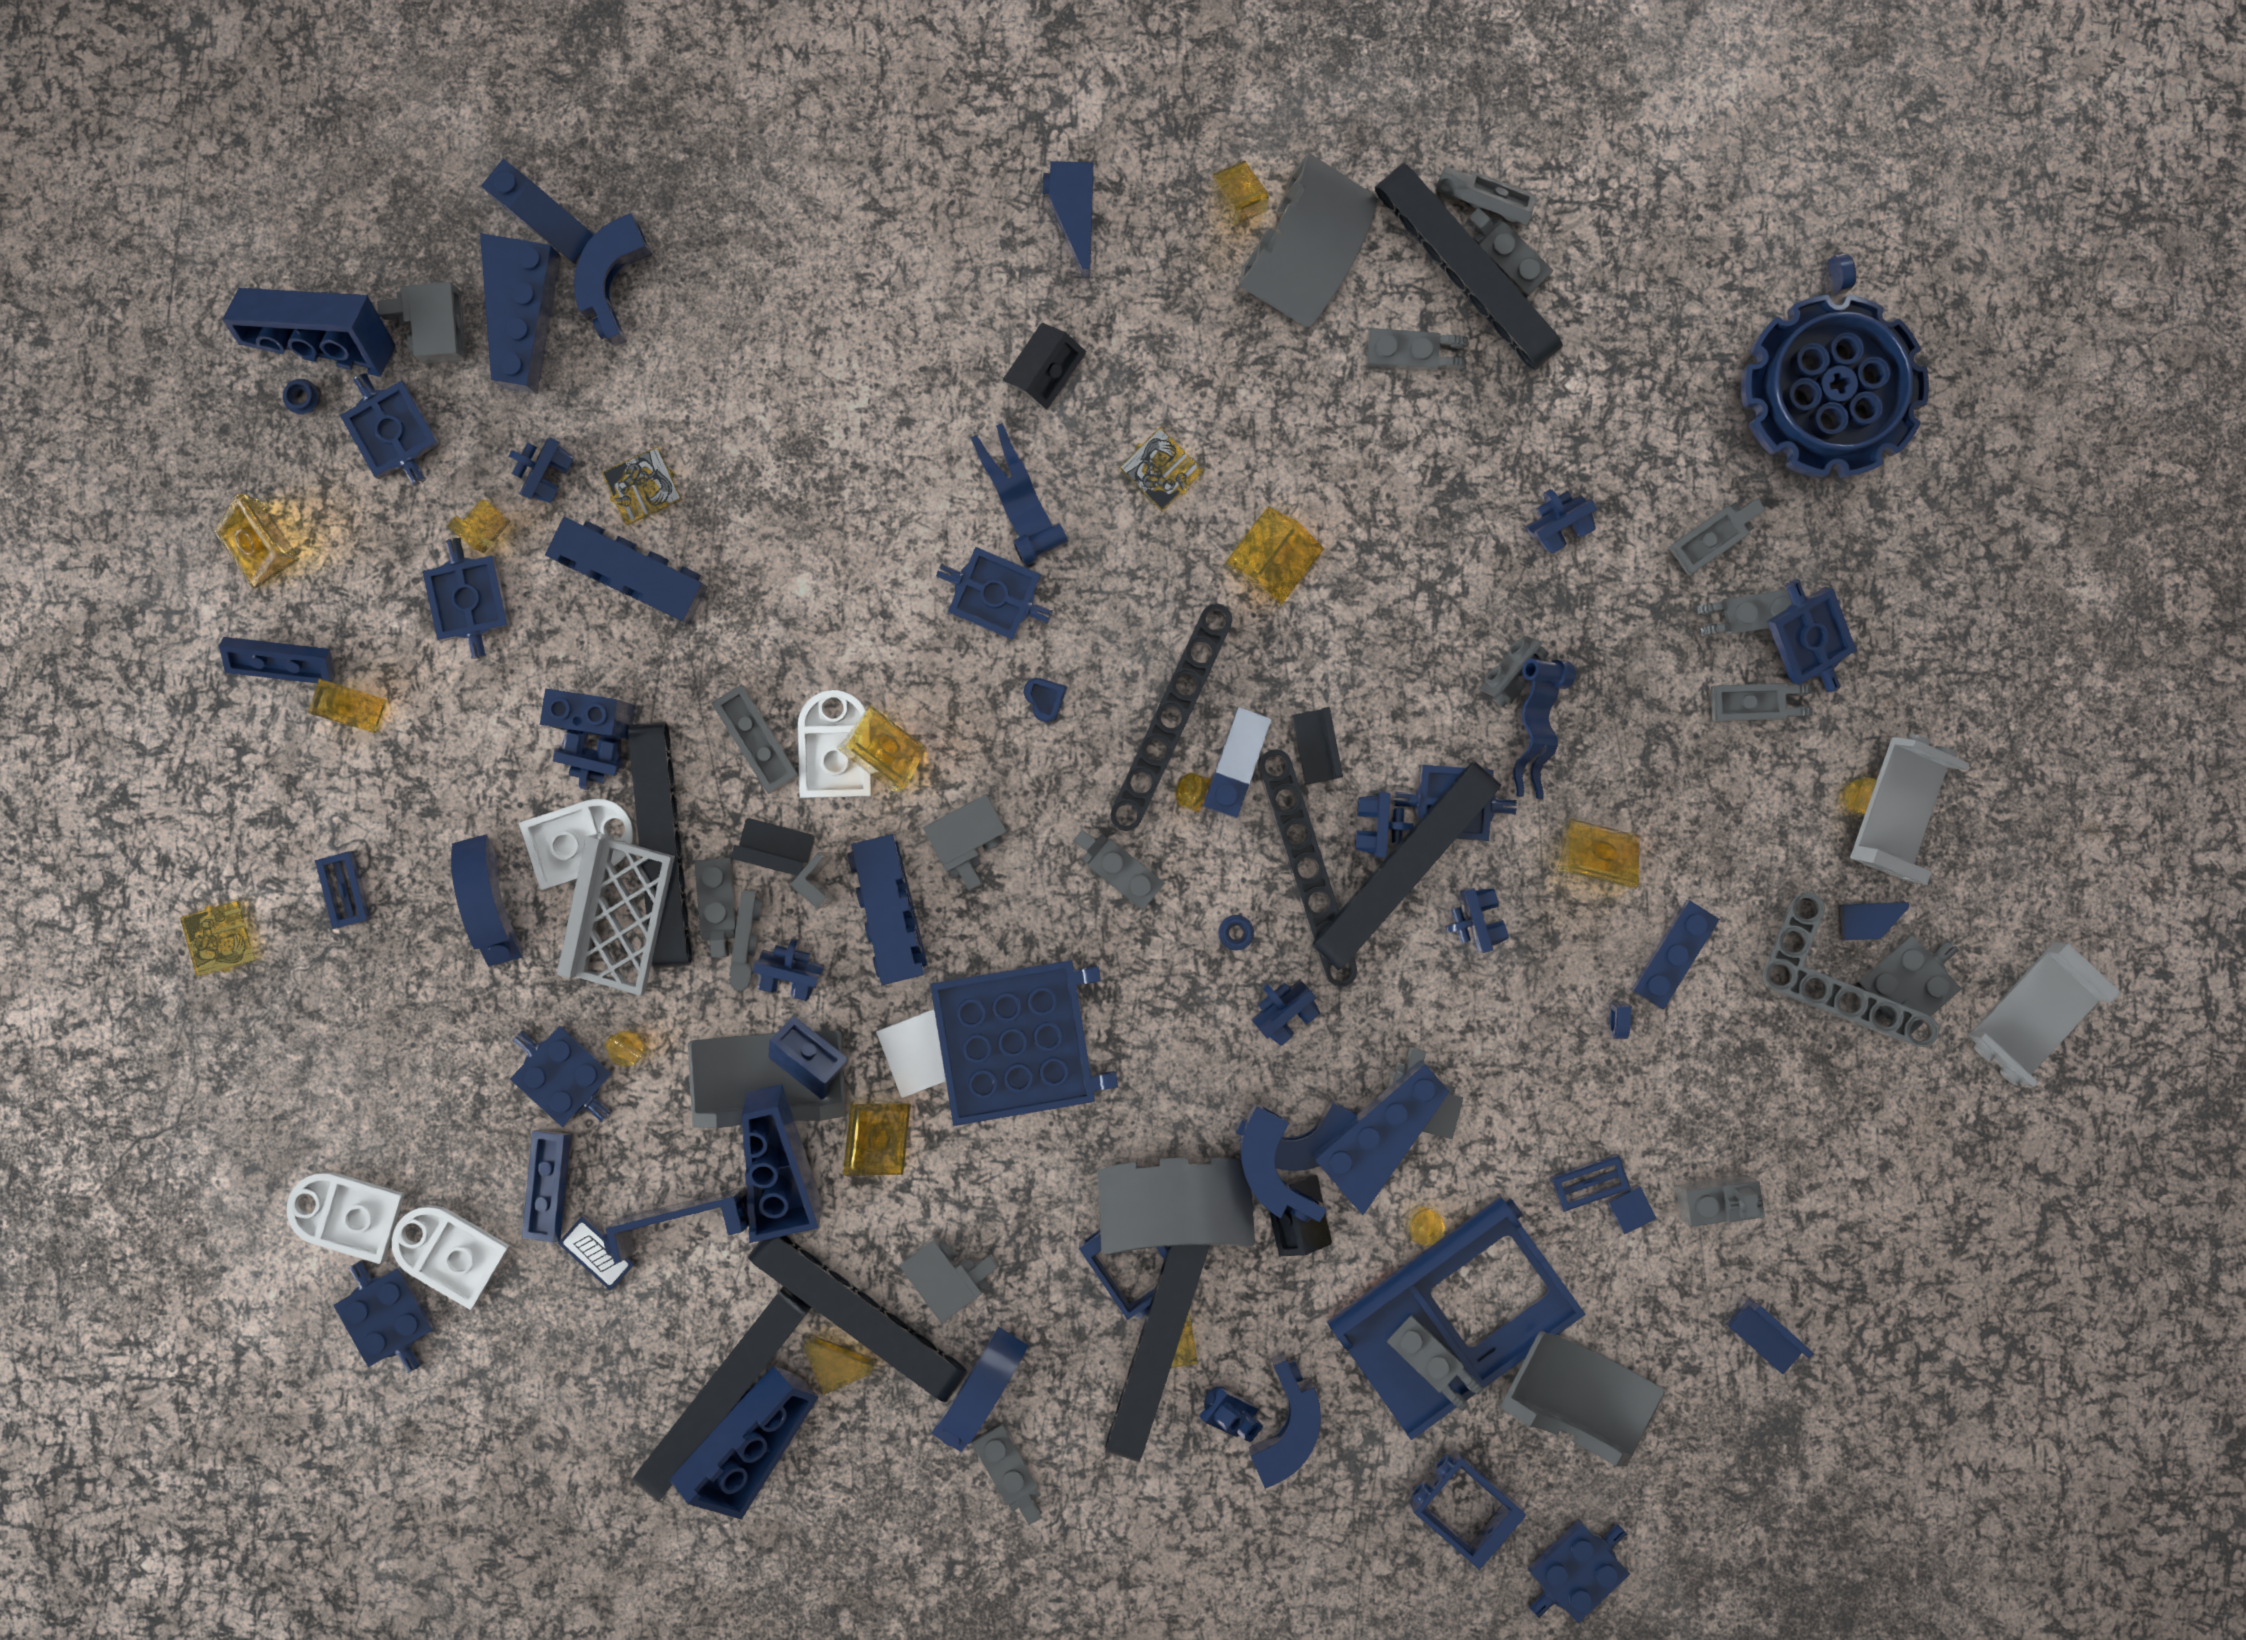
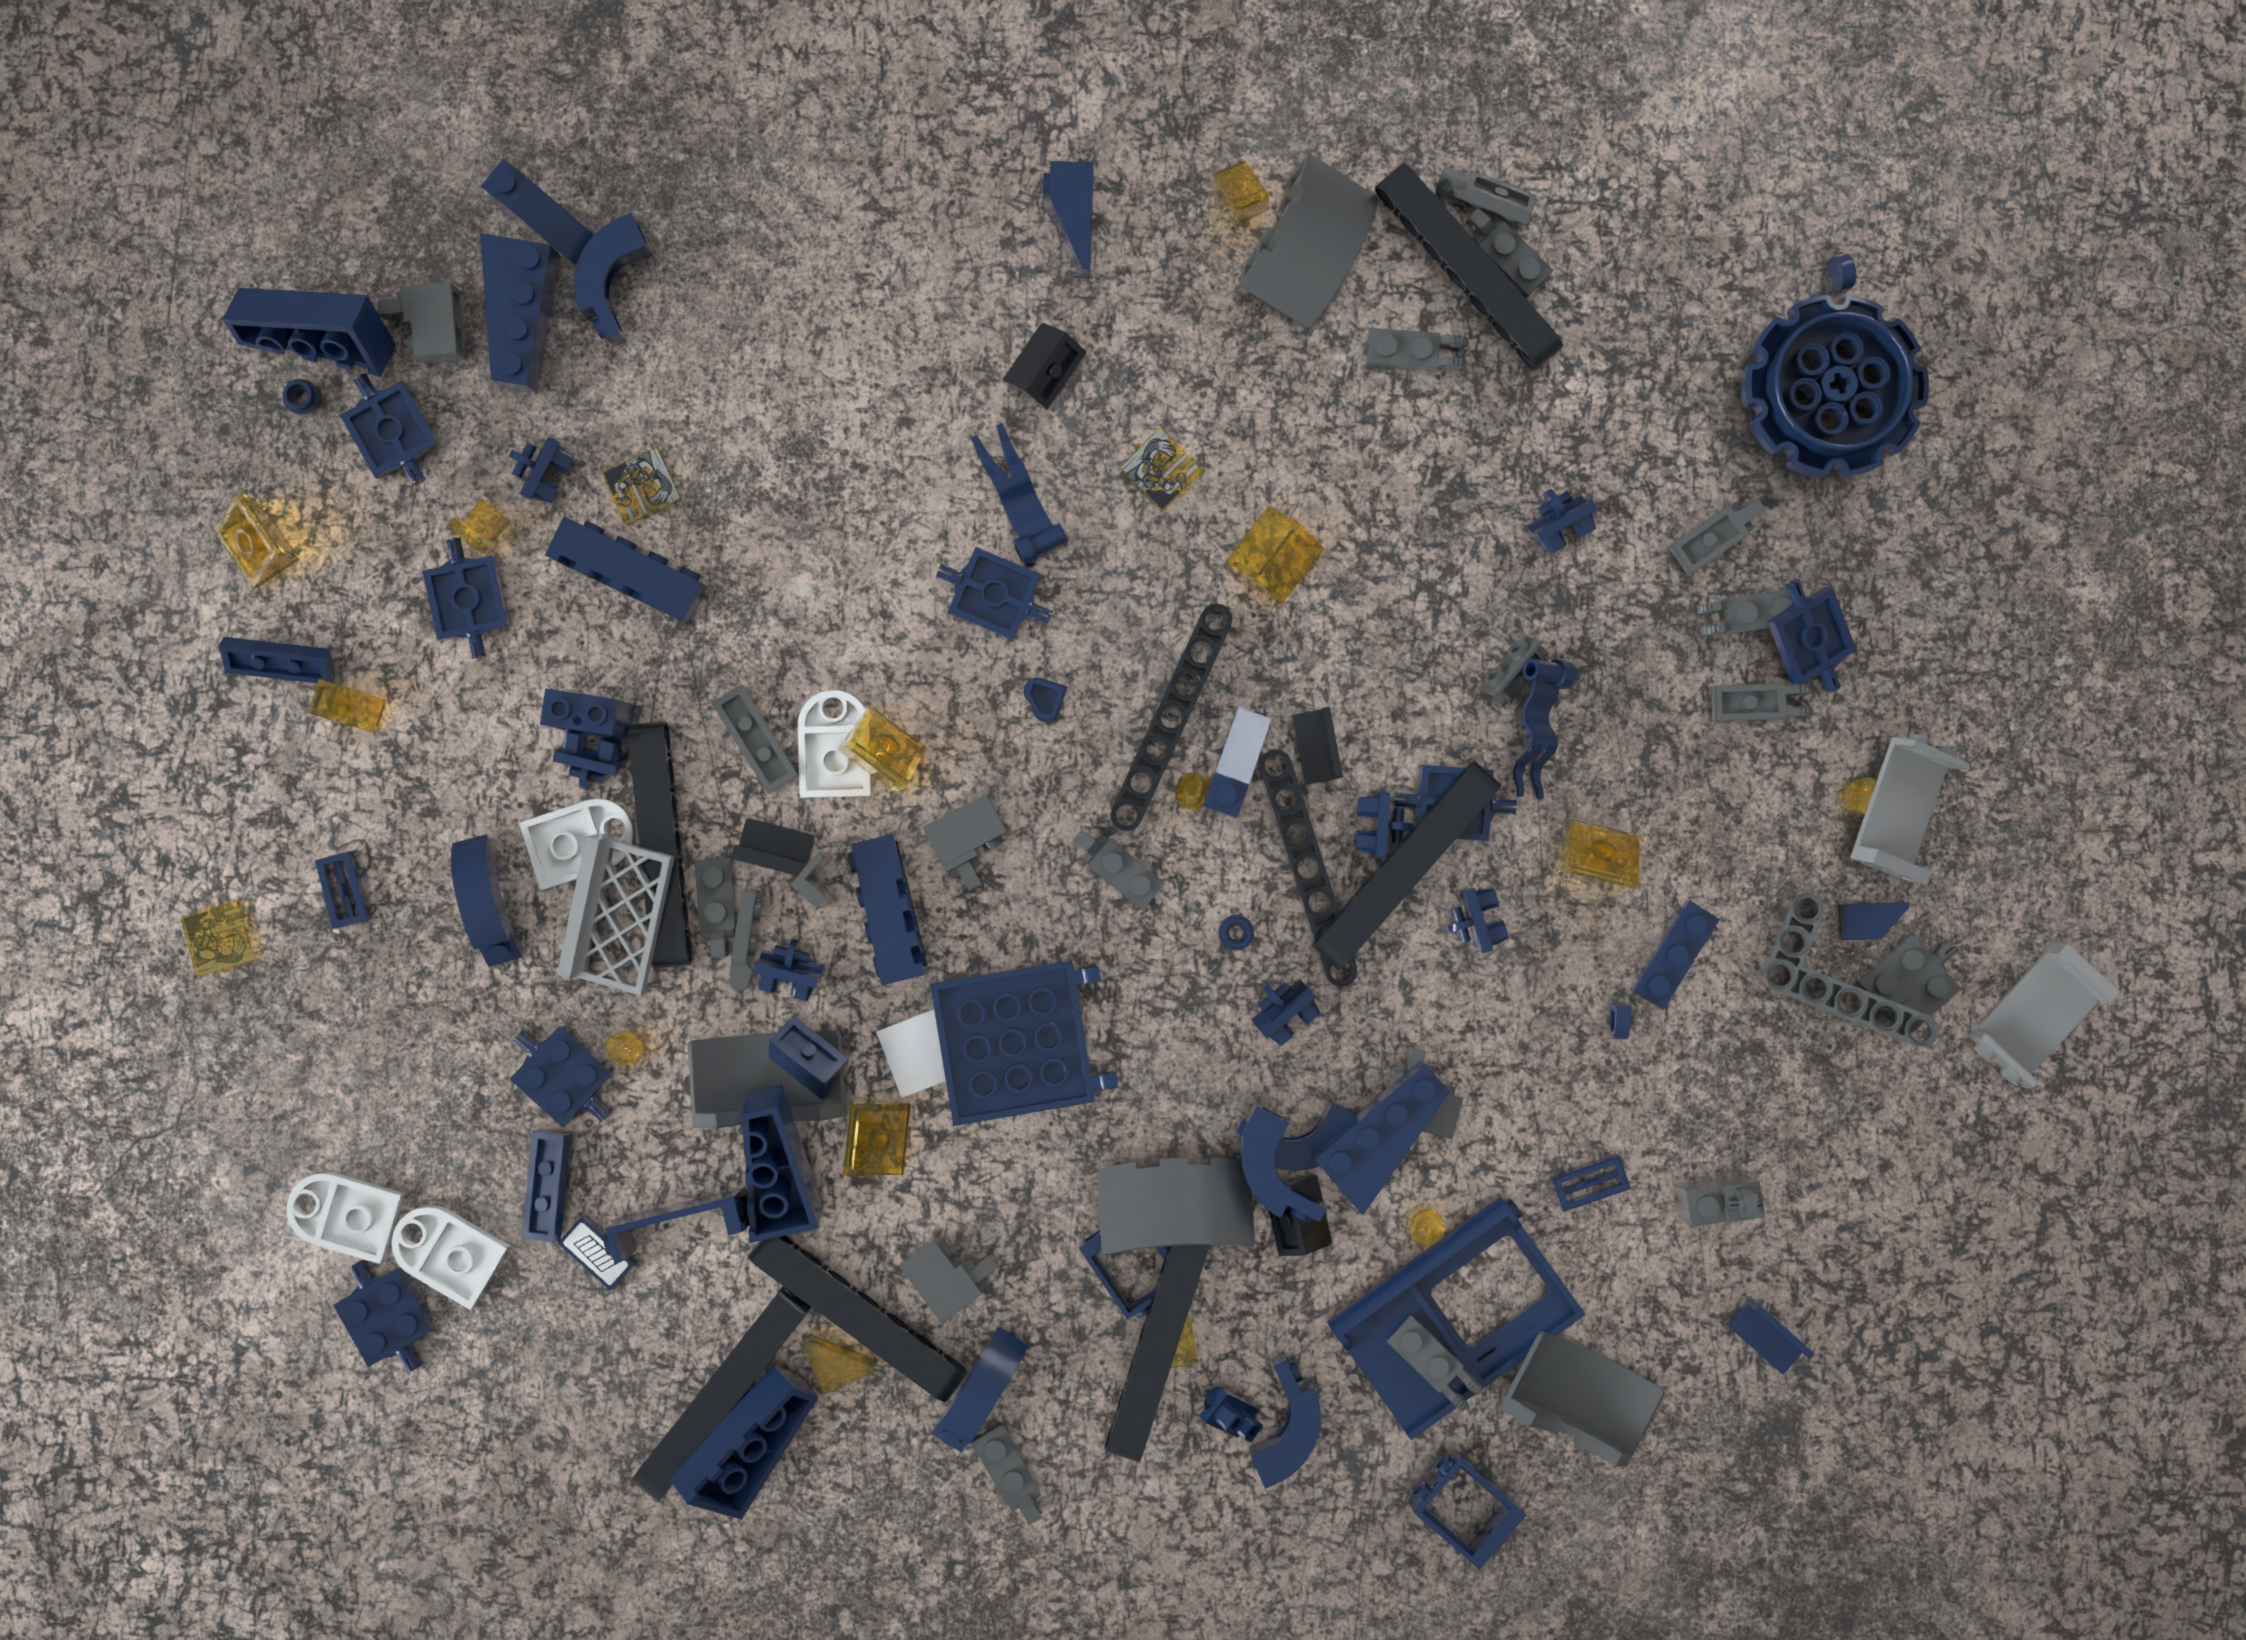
(1578, 1571): dark blue plate -> none
(1631, 1209): dark blue tile -> none

